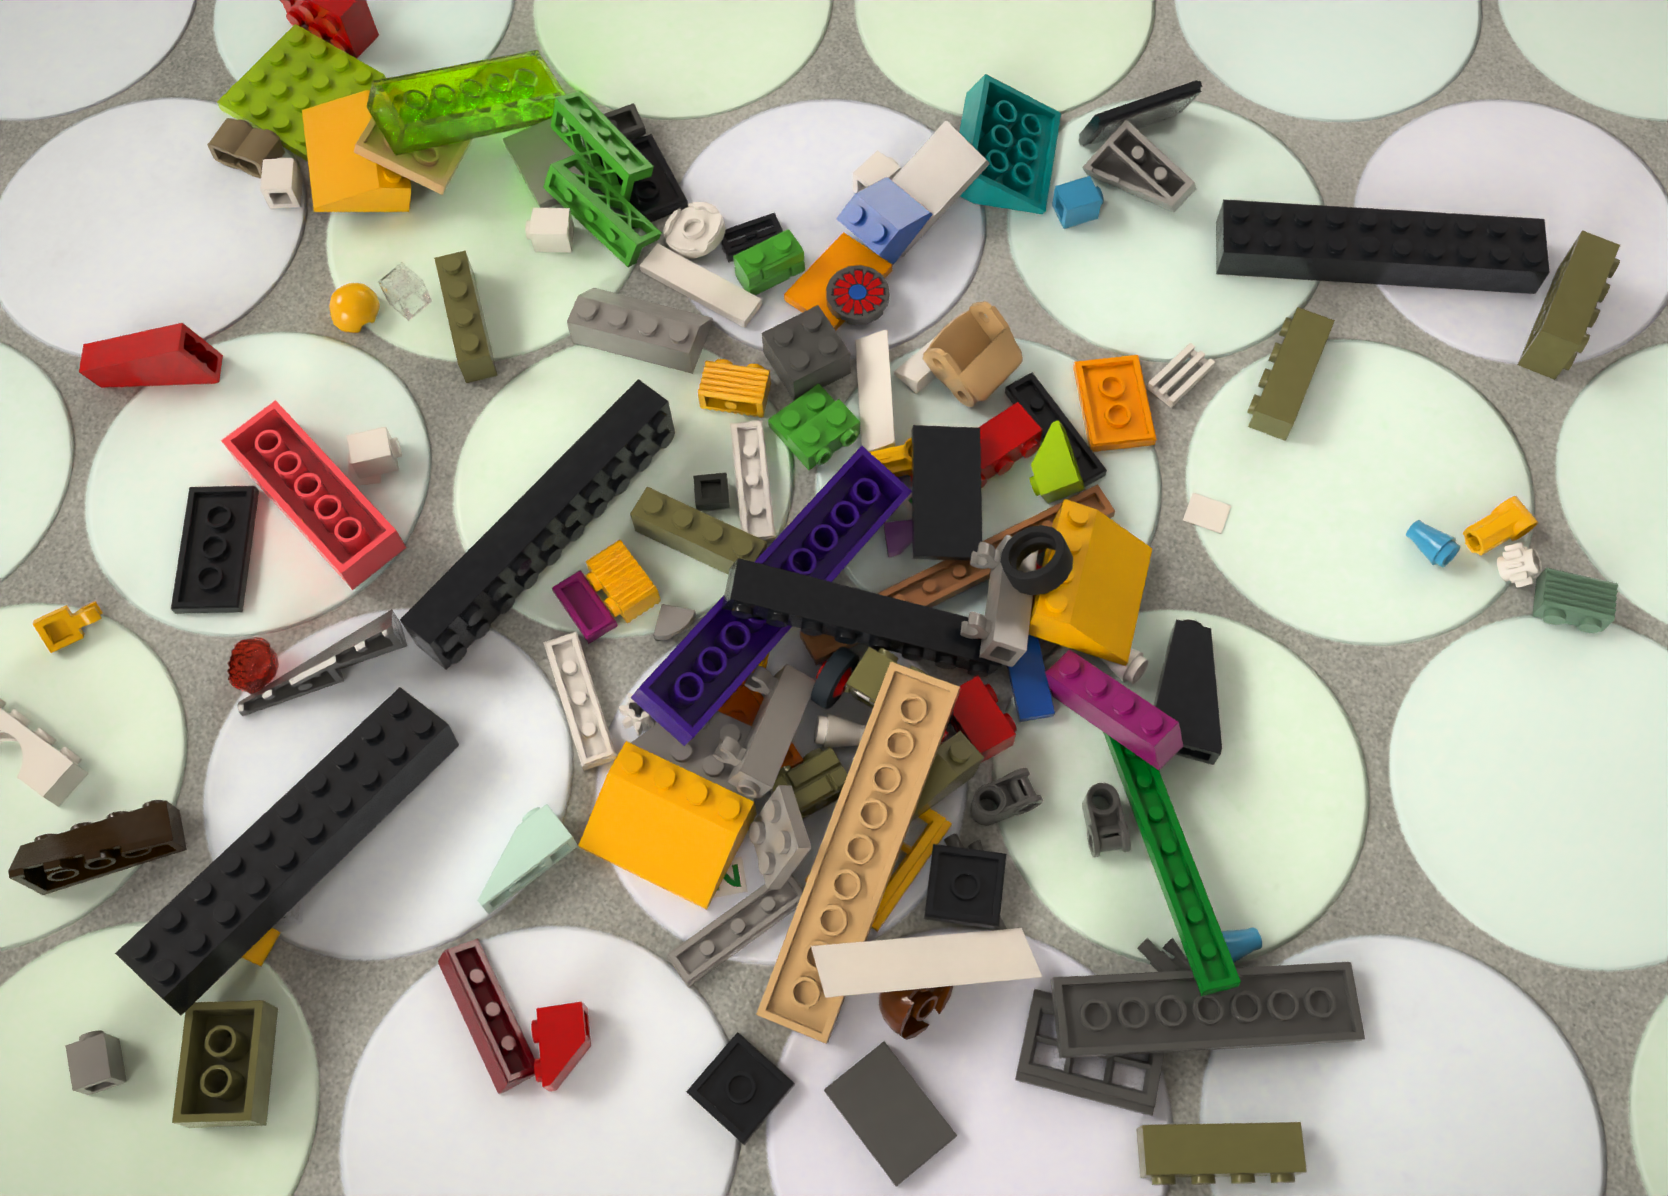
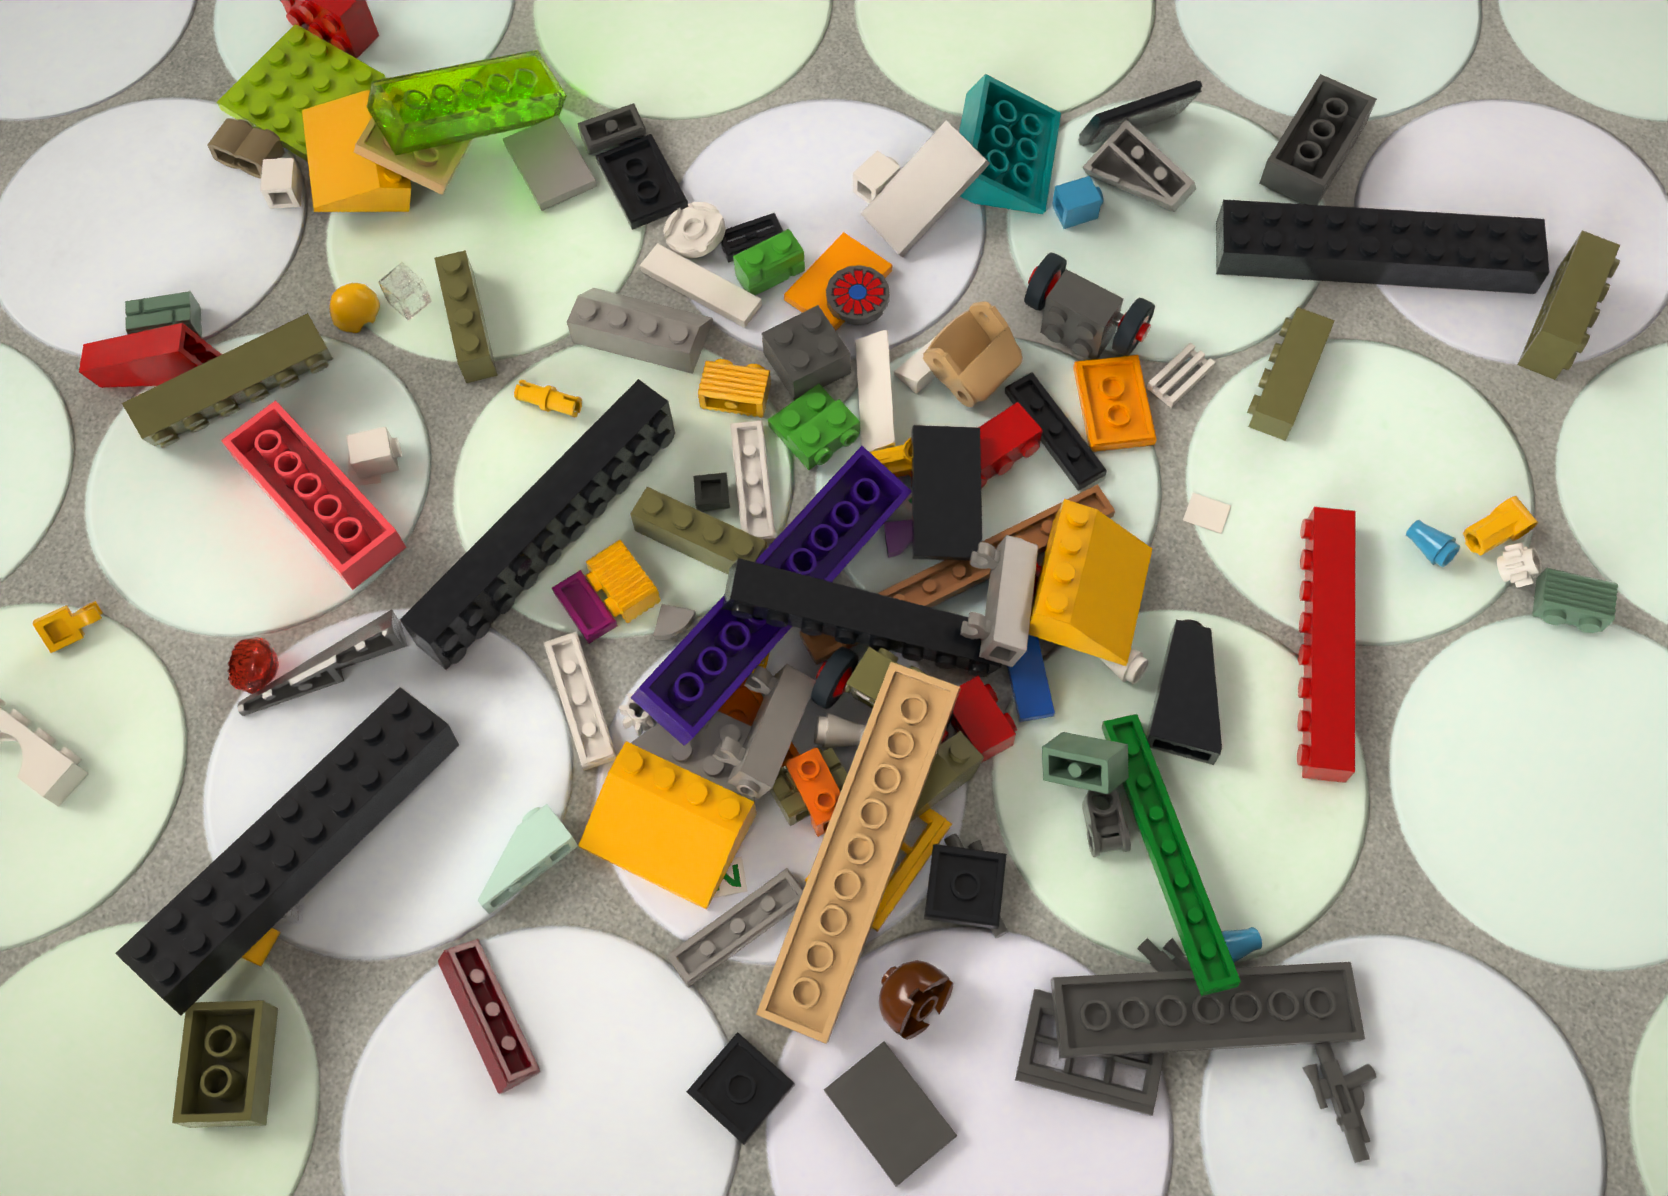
(95, 1062): light grey brick -> none
(99, 848): dark brown wedge -> none
(163, 311): none -> sand green brick
(215, 550): black tile -> none
(228, 382): none -> olive brick
(548, 398): none -> yellow pin
(551, 230): white brick -> none
(562, 1041): red slope -> none
(594, 209): bright green fence -> none
(599, 138): bright green fence -> none
(779, 837): light grey plate -> none
(815, 787): none -> orange bracket
(884, 218): slope -> none
(924, 962): white sticker -> none
(1011, 794): dark grey piece -> none
(1027, 542): black tyre -> none
(1055, 467): lime slope -> none
(1083, 312): none -> dark grey brick
(1085, 762): none -> sand green brick
(1115, 709): magenta brick -> none
(1221, 1151): olive brick -> none
(1317, 141): none -> dark grey brick
(1328, 645): none -> red brick
(1345, 1095): none -> dark grey piece

